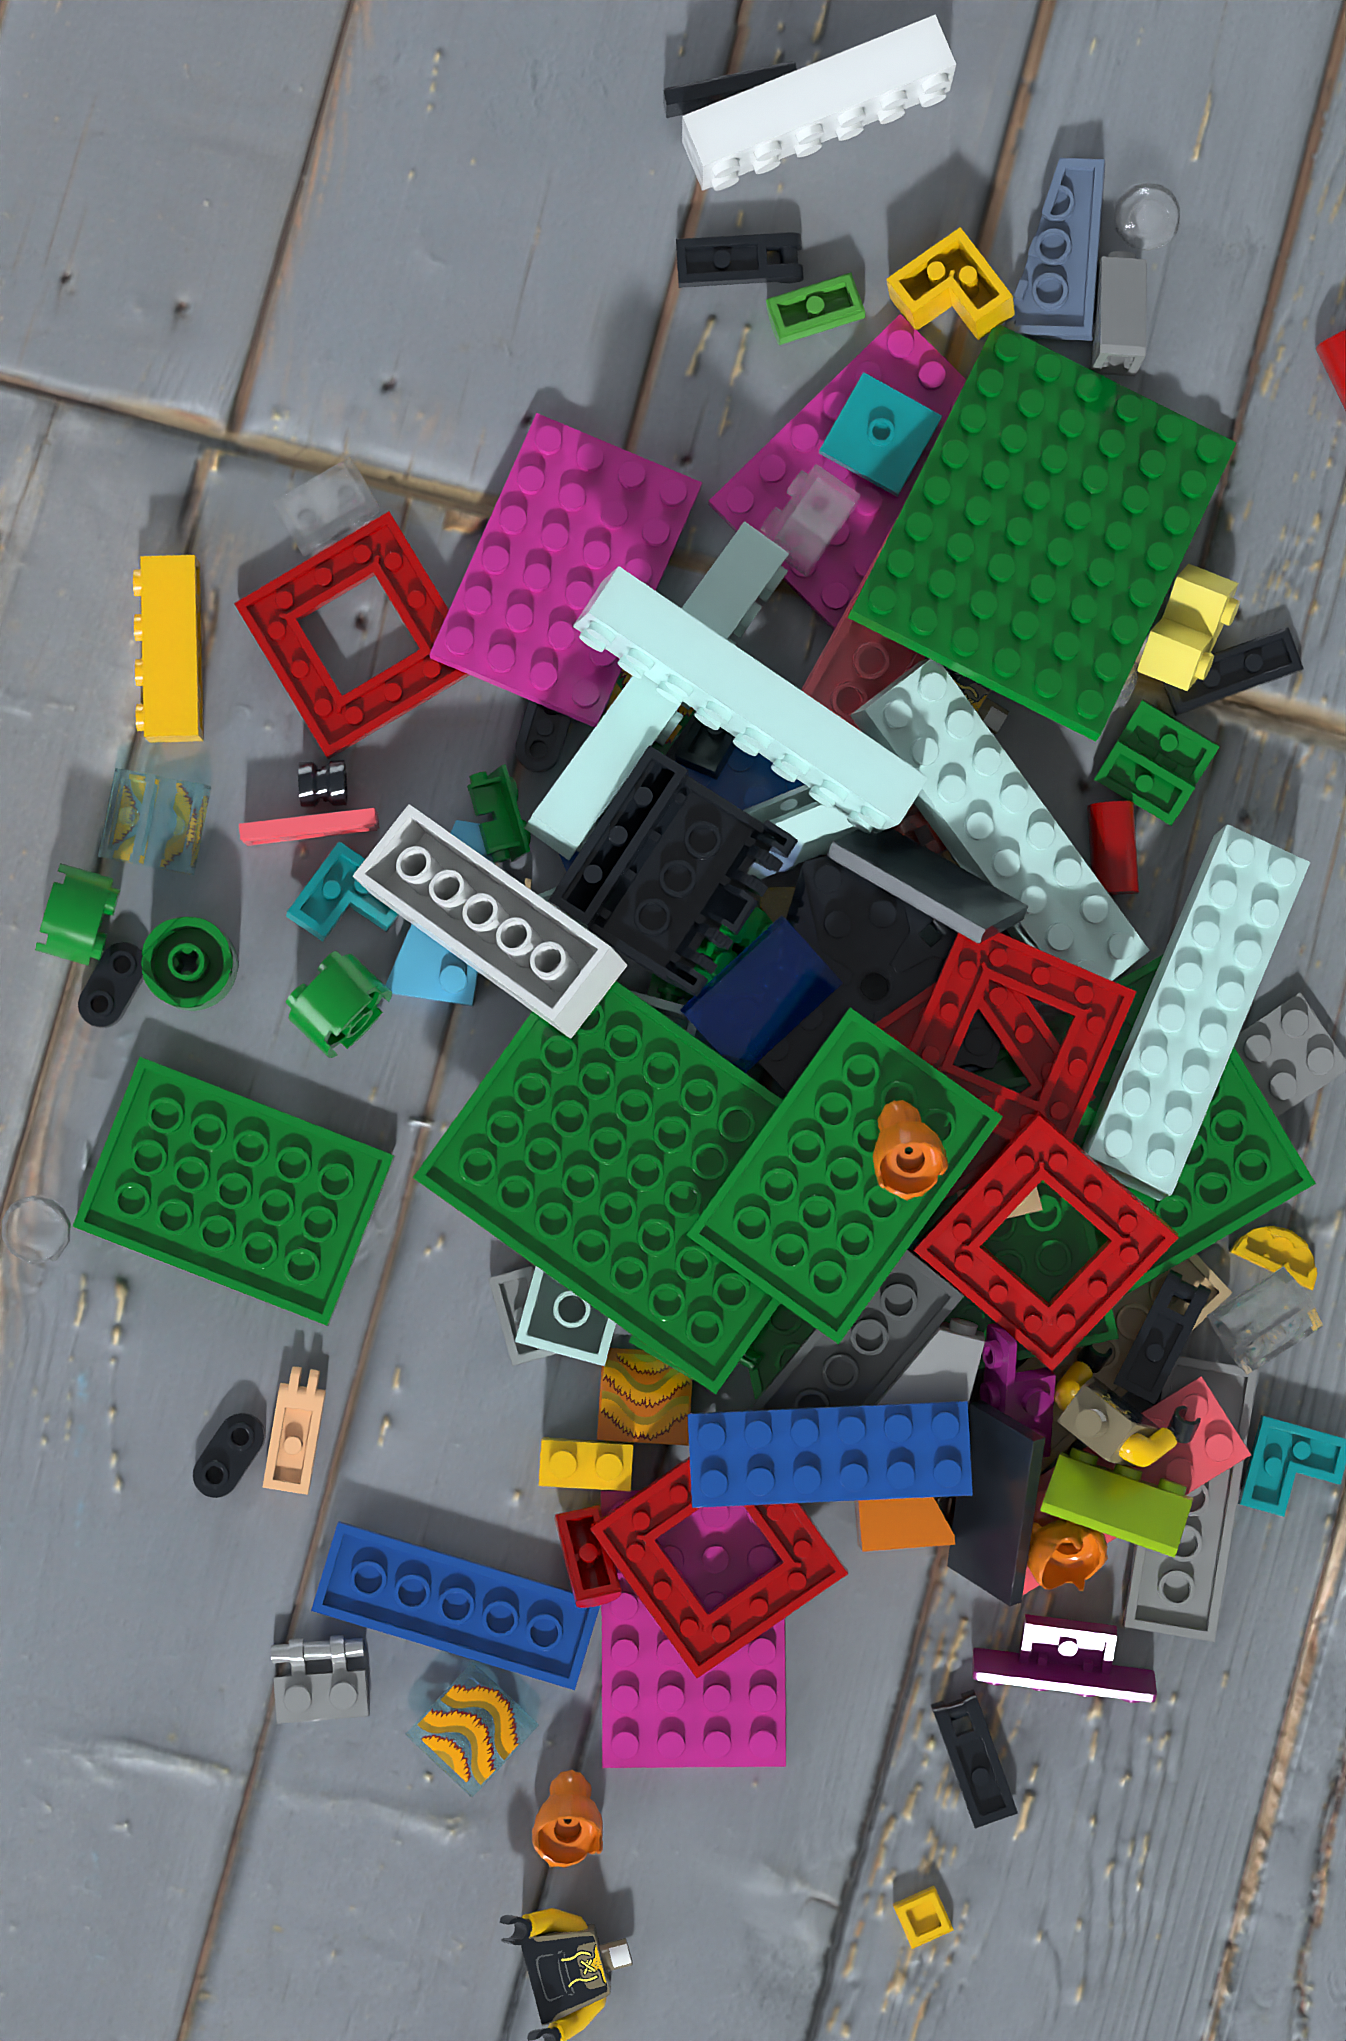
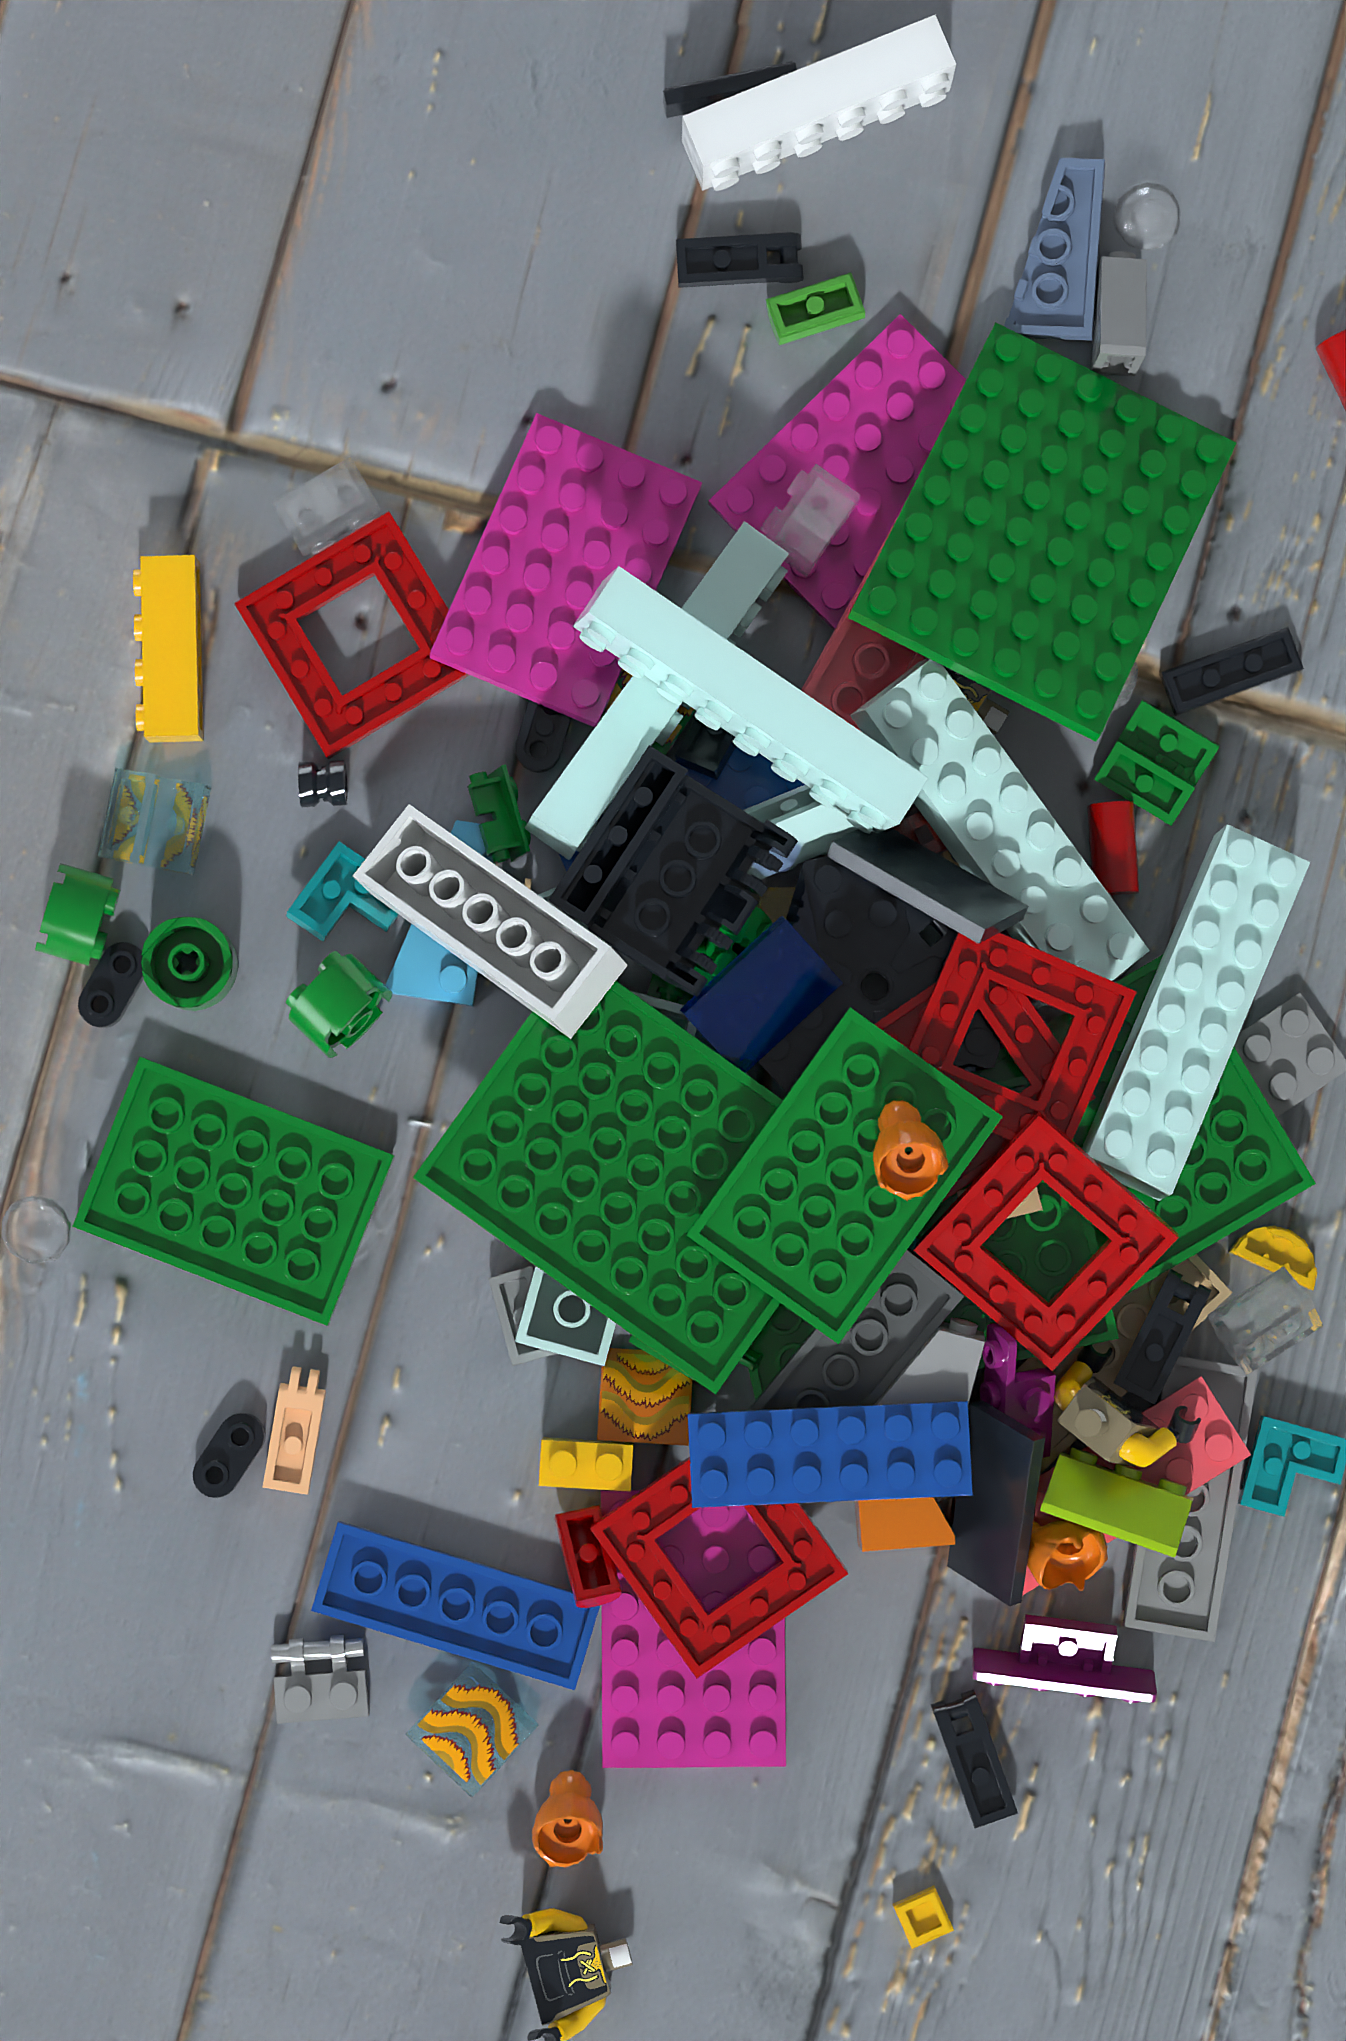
(309, 826): coral tile -> none
(880, 434): teal plate -> none
(955, 277): yellow brick -> none
(1184, 637): light yellow brick -> none

